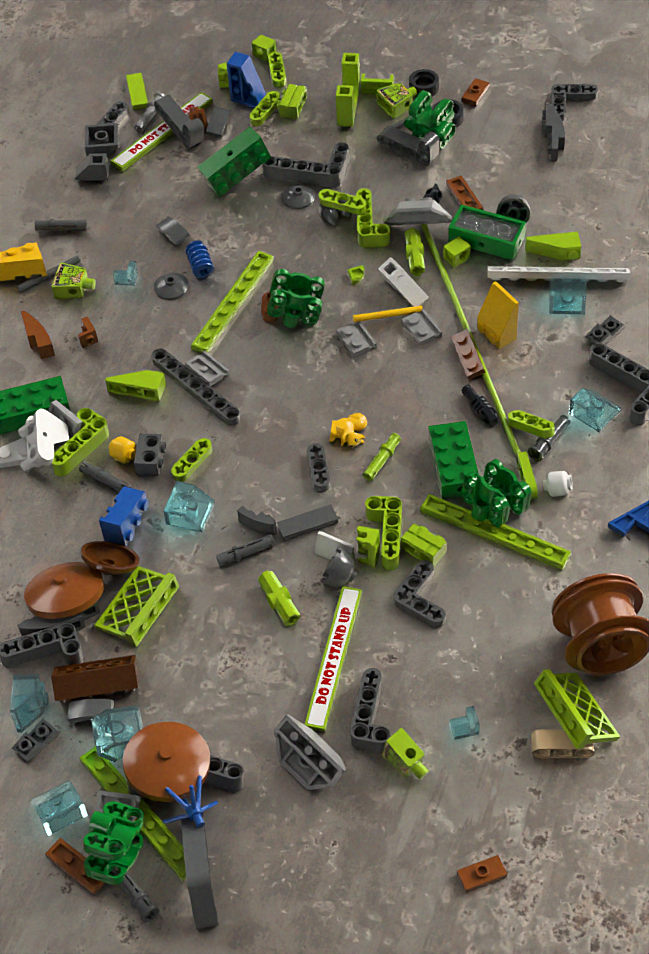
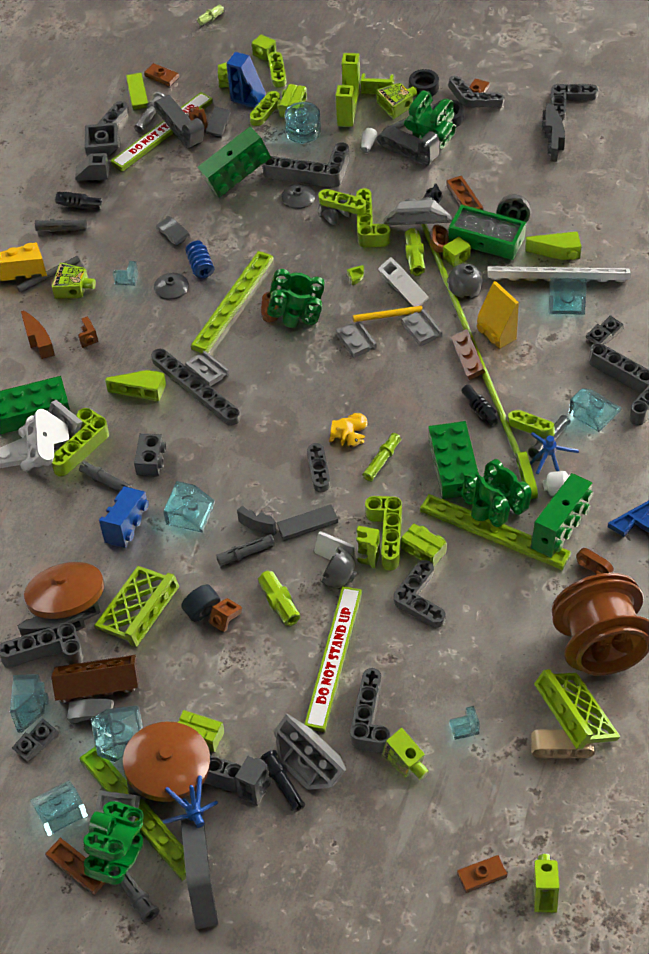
(77, 200): none -> black hinge
(109, 557): reddish brown dish -> none
(122, 449): yellow head -> none
(161, 74): none -> dark orange plate
(190, 468): lime beam -> none
(200, 602): none -> black wheel
(208, 728): none -> lime brick
(210, 15): none -> yellowish green axle
(223, 613): none -> dark orange bracket
(252, 780): none -> dark grey brick
(278, 773): none -> black pin
(302, 122): none -> clear light blue wheel
(369, 137): none -> white cone
(438, 238): none -> dark orange plate
(465, 280): none -> dark grey cylinder
(470, 99): none -> dark grey beam
(545, 878): none -> lime torso
(549, 449): none -> blue plant
(562, 515): none -> green brick
(594, 562): none -> dark orange plate

